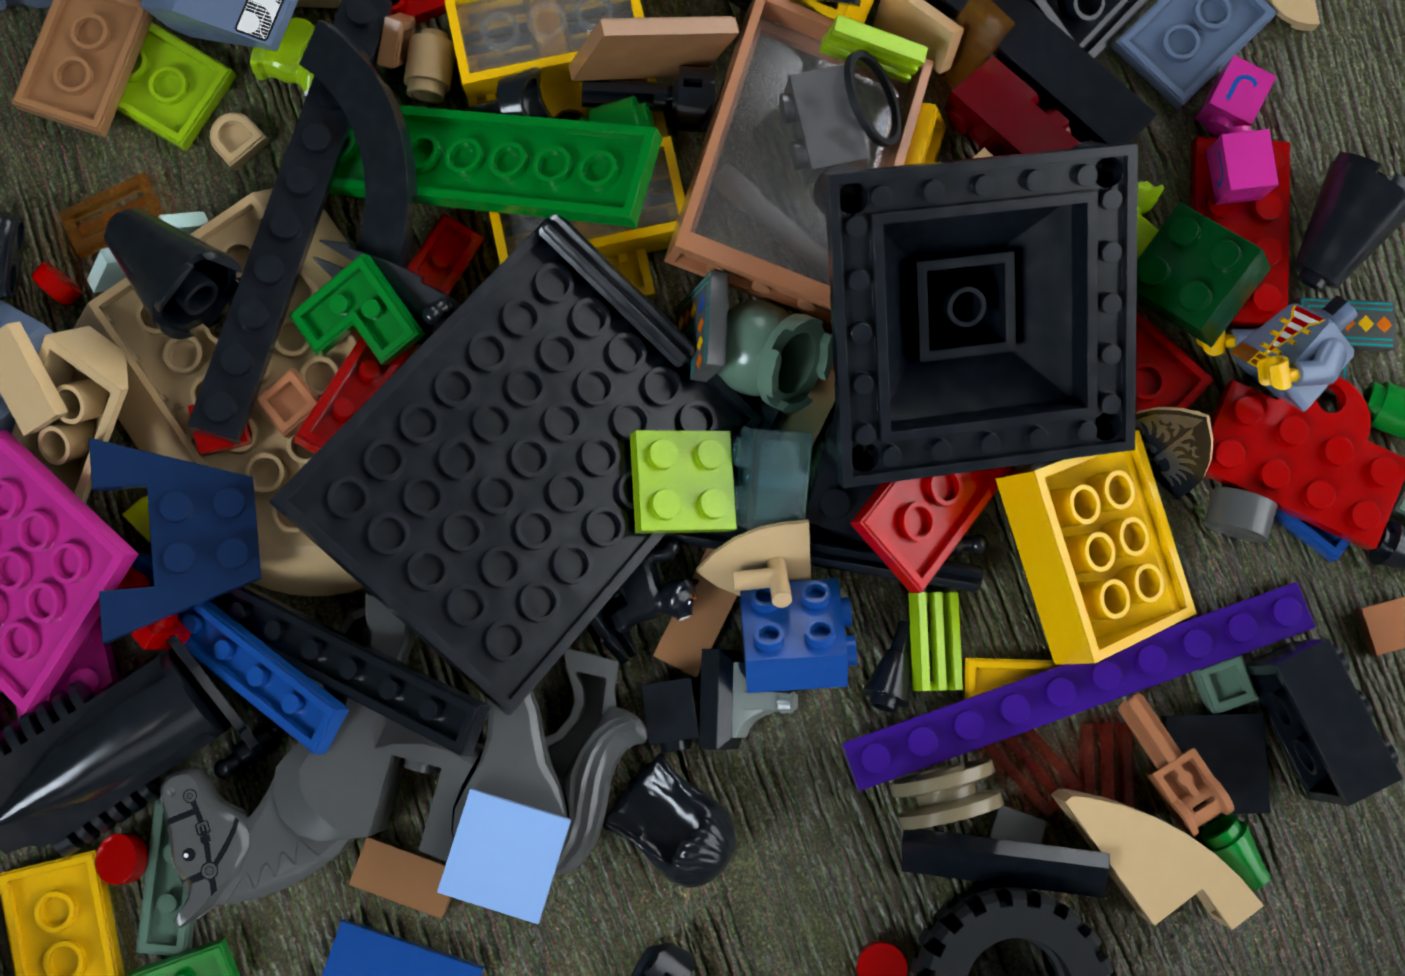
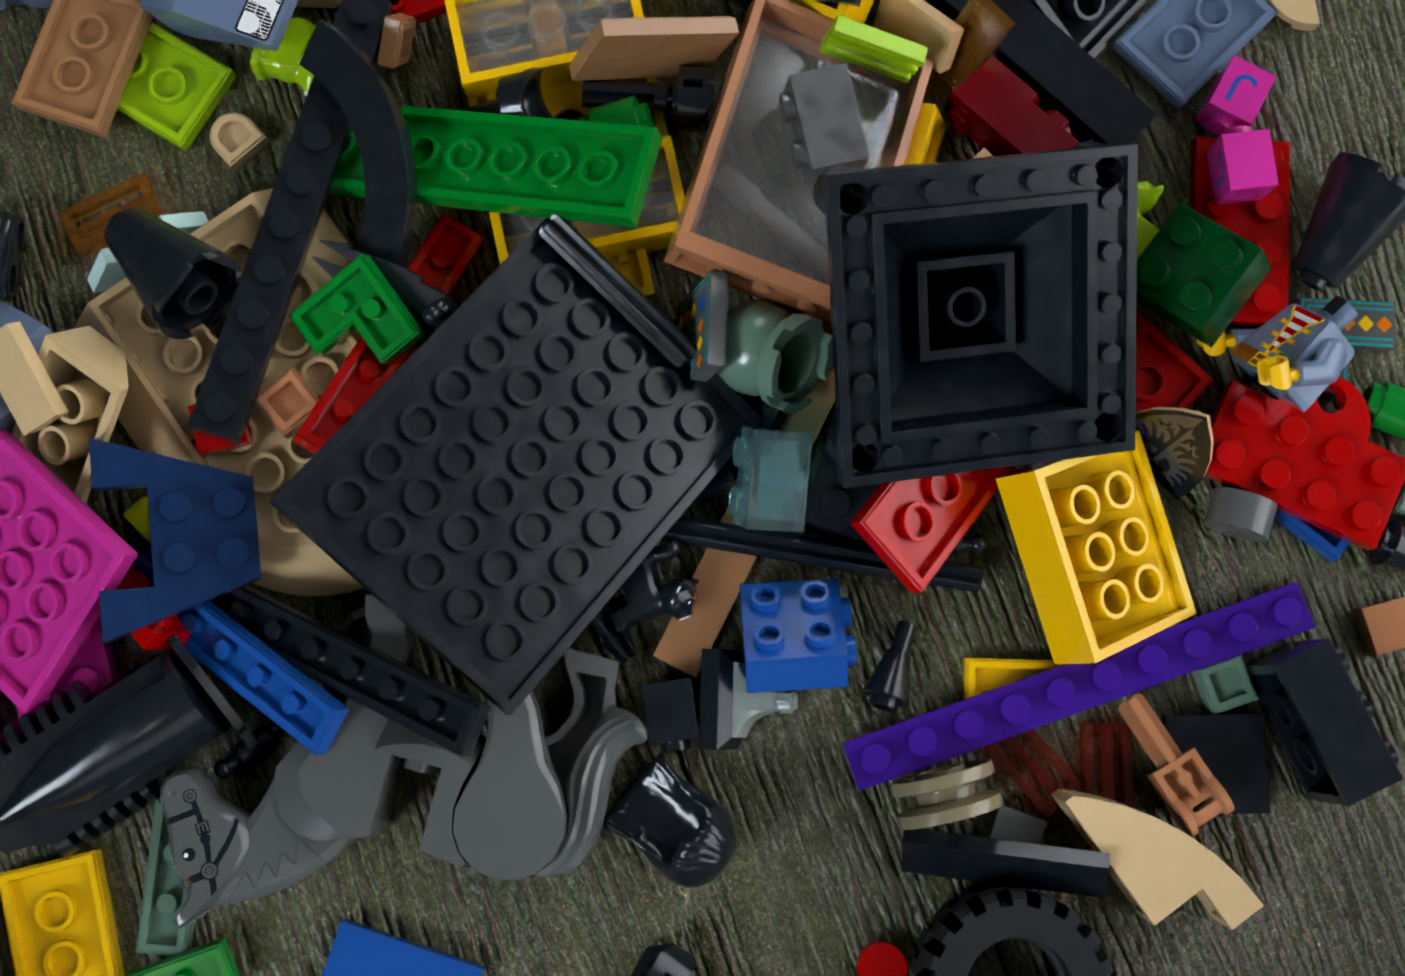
(56, 284): red tile -> none
(121, 858): red tile -> none
(401, 876): medium nougat tile -> none
(429, 66): tan brick -> none
(504, 856): light blue tile -> none
(682, 481): lime plate -> none
(761, 560): tan shield -> none
(856, 105): black piece -> none
(941, 641): lime tile -> none
(1236, 847): green cone -> none

